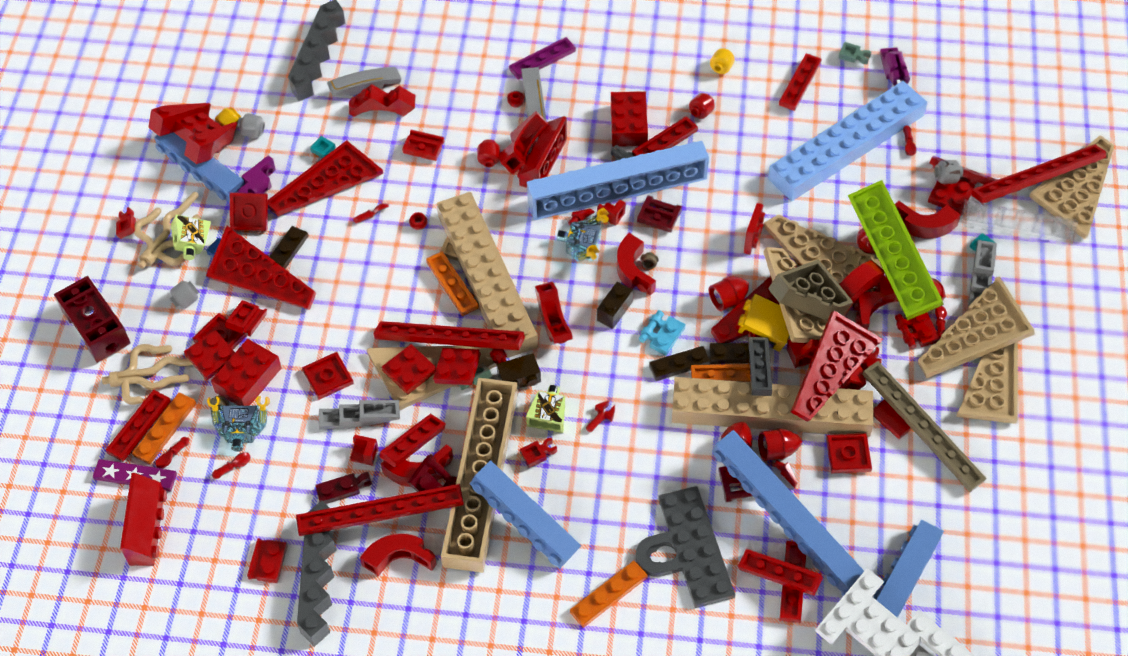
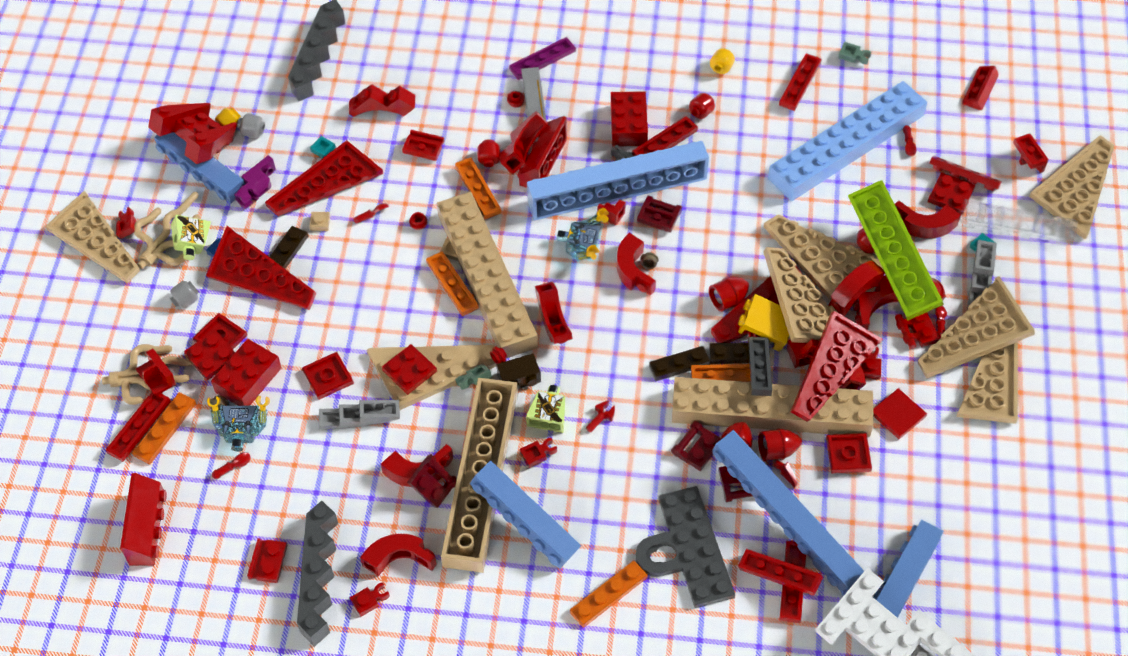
(91, 235): none -> tan wing
(100, 330): dark red plate -> none
(121, 473): magenta tile -> none
(156, 374): none -> red panel
(165, 459): red piece -> none
(245, 318): red plate -> none
(249, 211): red plate -> none
(319, 221): none -> tan plate
(342, 487): dark red plate -> none
(354, 83): light grey slope -> none
(364, 450): red panel -> none
(366, 600): none -> red plate
(379, 510): red tile -> none
(412, 440): red plate -> none
(449, 335): red plate -> none
(457, 366): red plate -> none
(478, 187): none -> orange plate
(580, 215): red bar -> none
(614, 305): dark brown brick -> none
(667, 335): medium azure plate -> none
(702, 449): none -> dark red plate
(754, 229): red plate -> none
(810, 290): dark tan brick -> none
(894, 65): magenta plate -> none
(924, 426): dark tan plate -> none
(948, 171): light grey head -> none
(981, 87): none -> red slope
(1030, 152): none -> red panel
(1038, 173): red plate -> none

